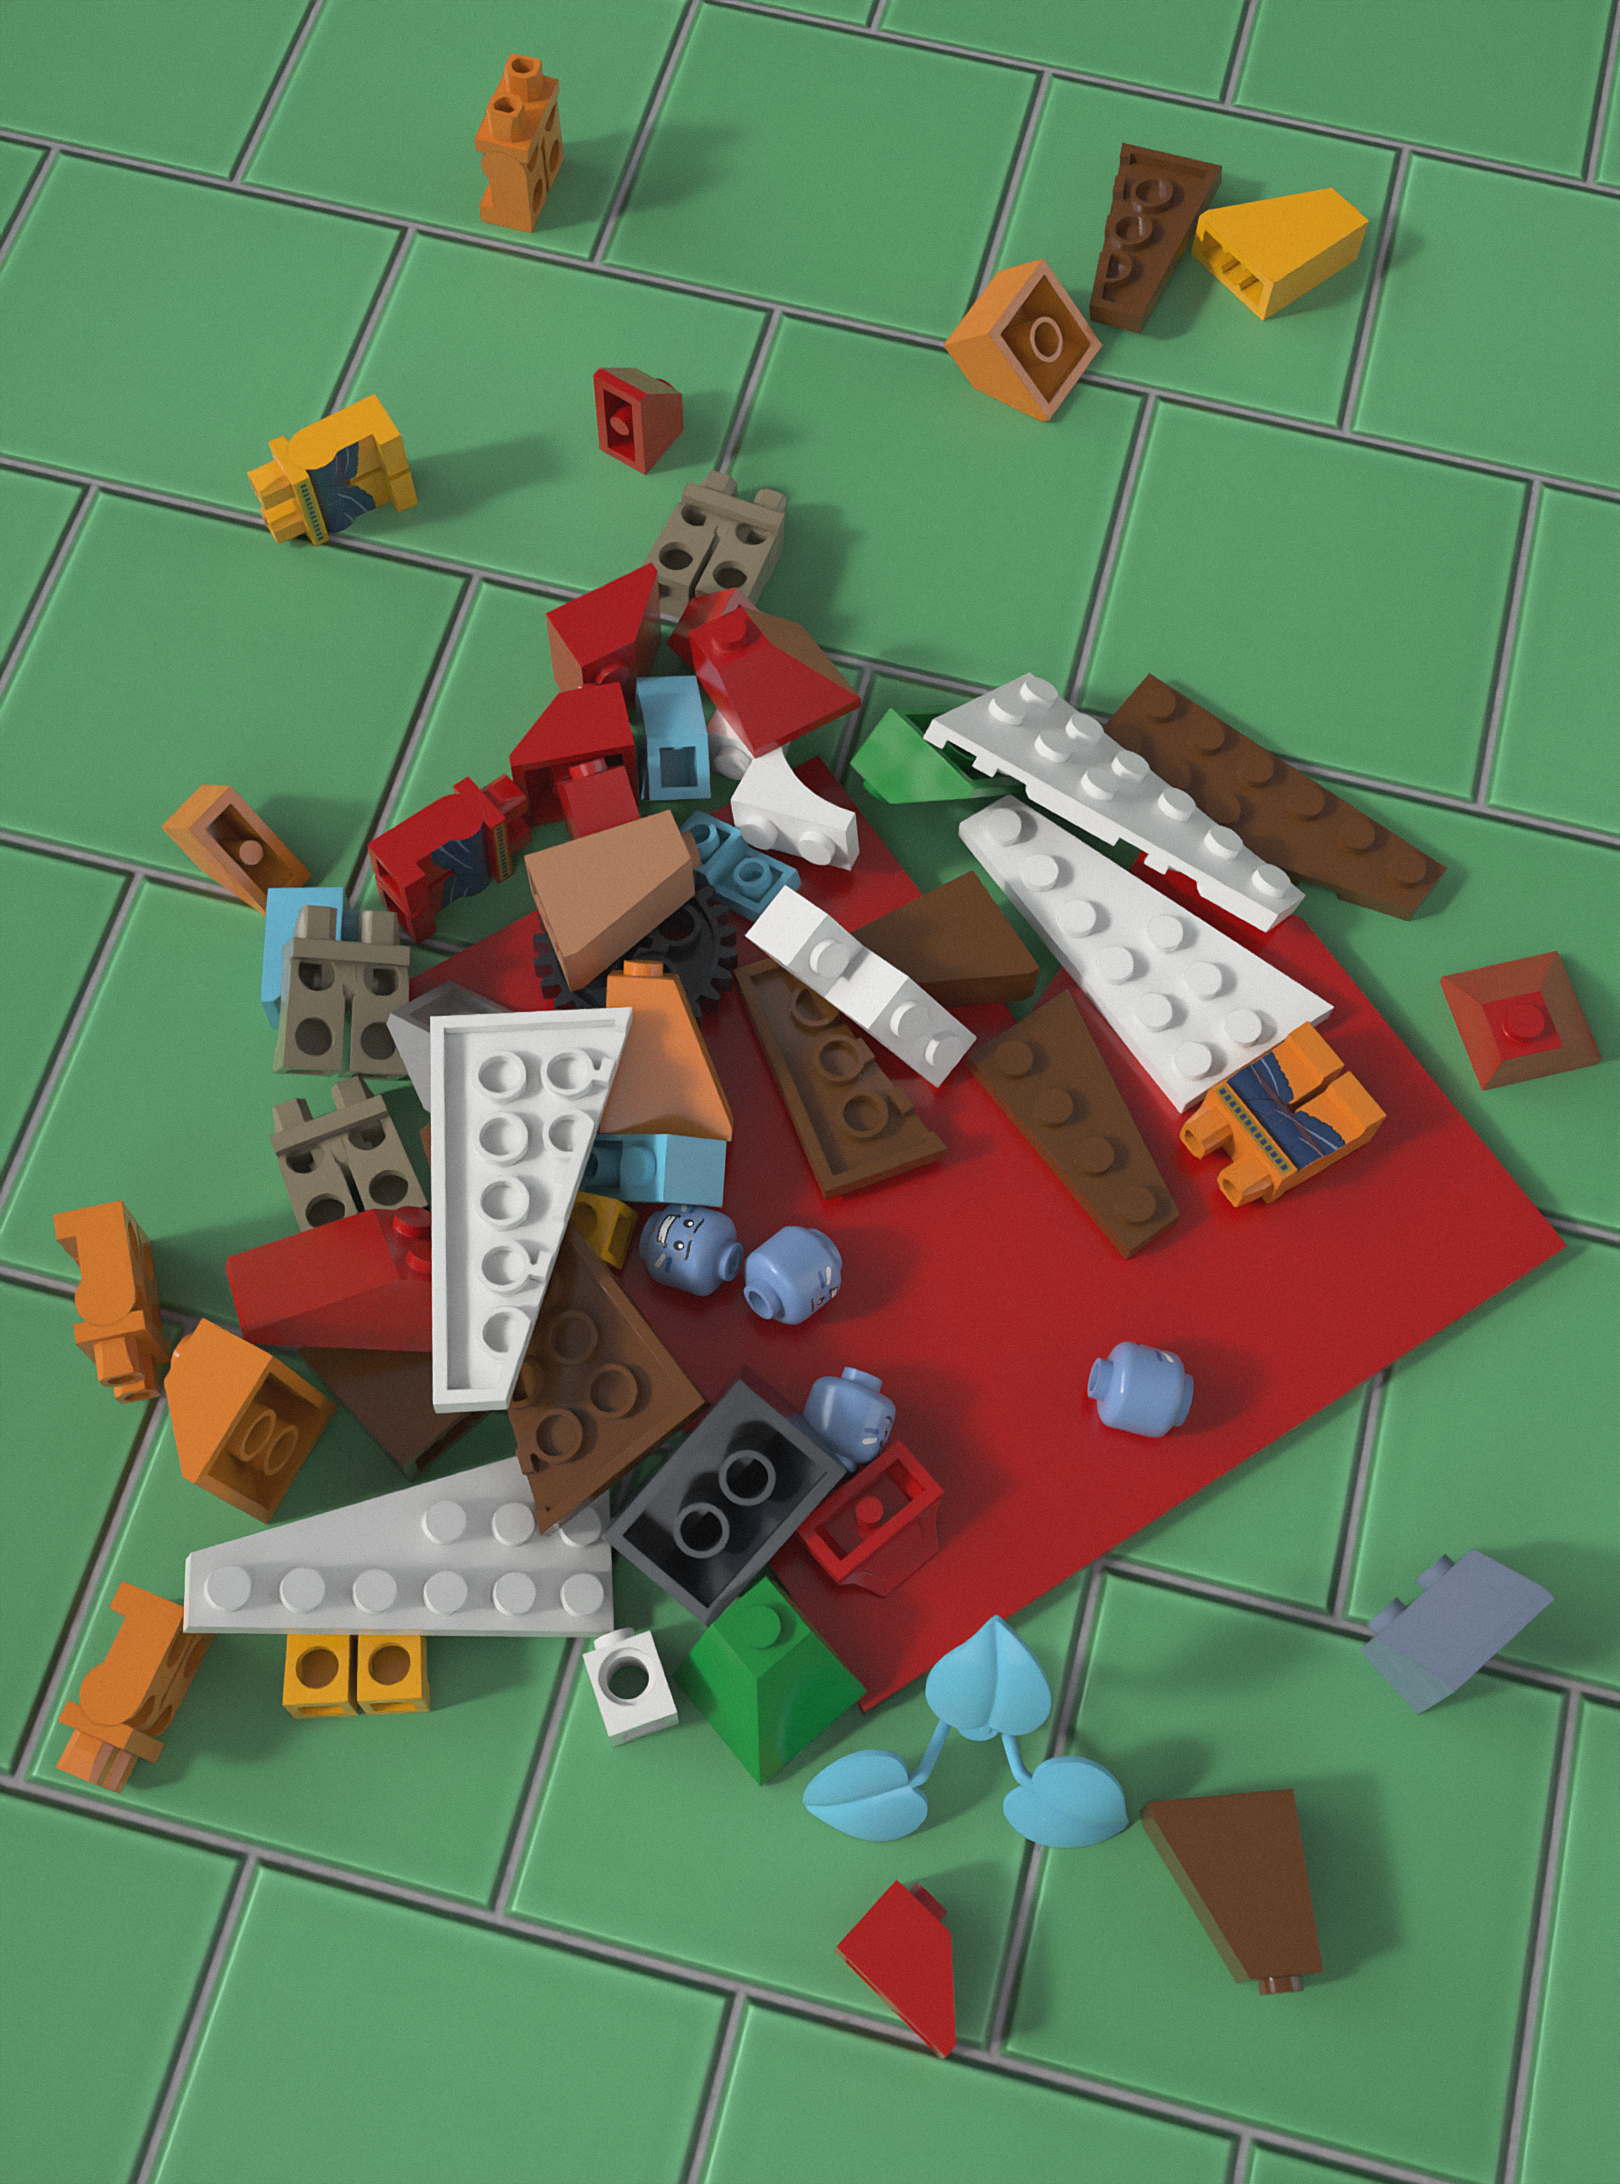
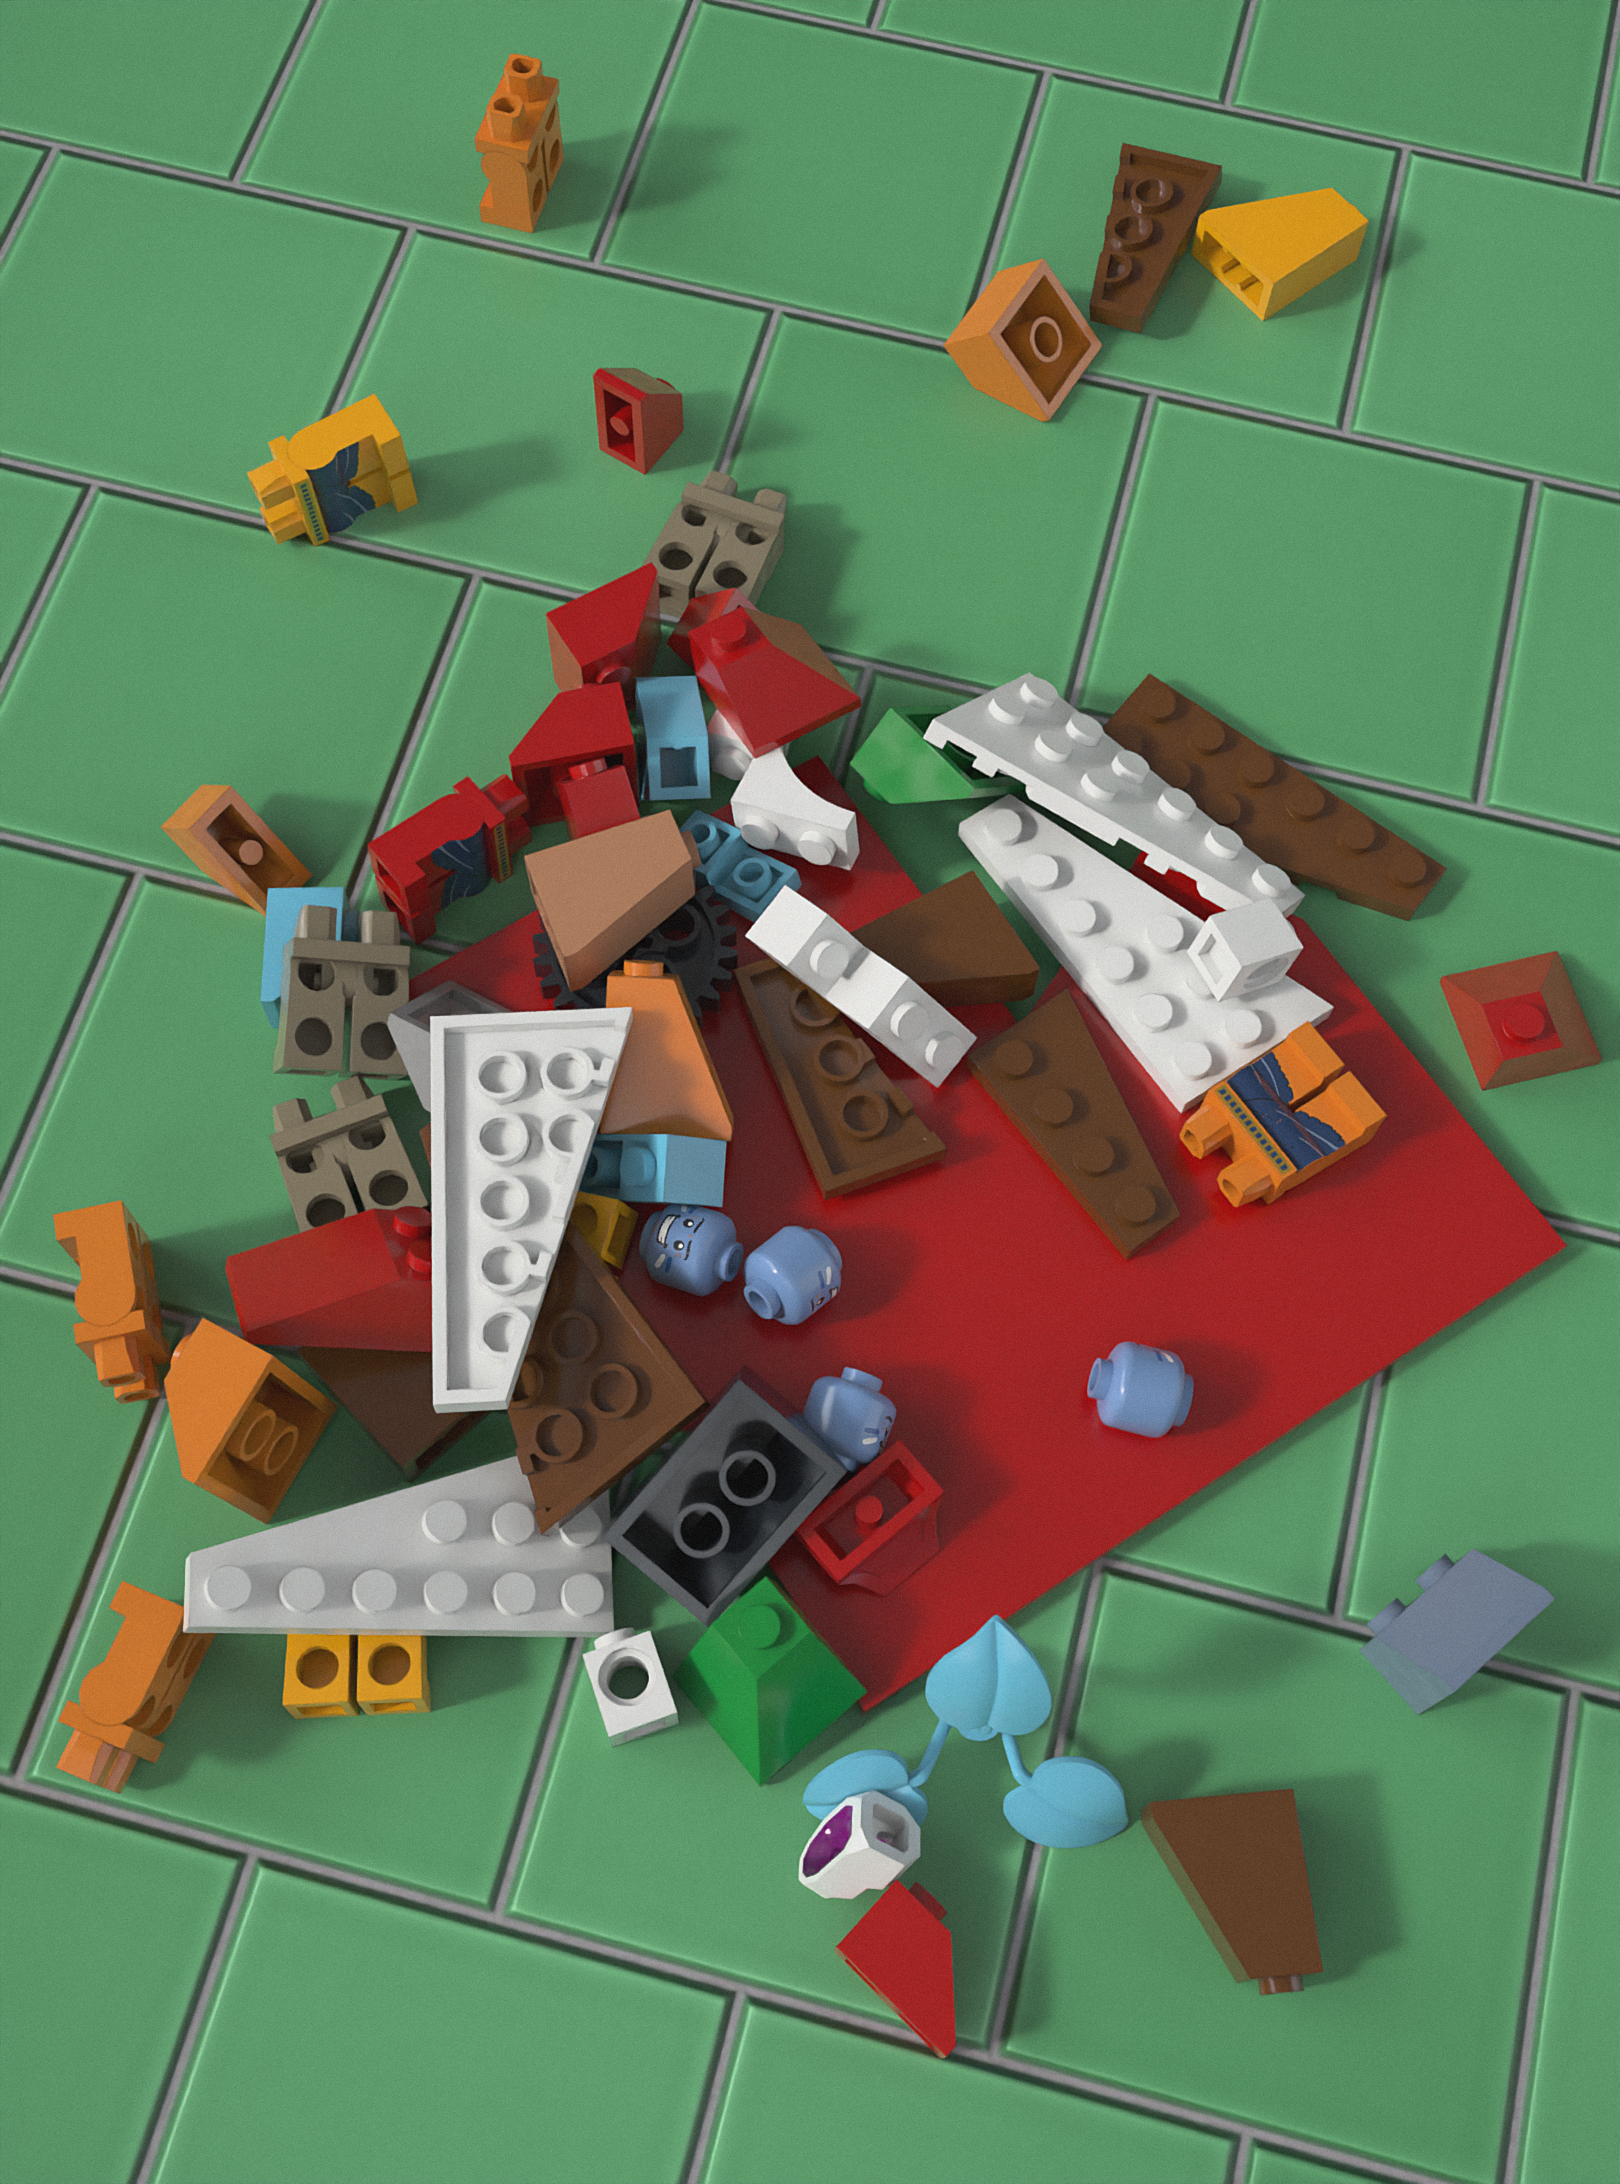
(860, 1847): none -> white rock
(1245, 949): none -> white brick

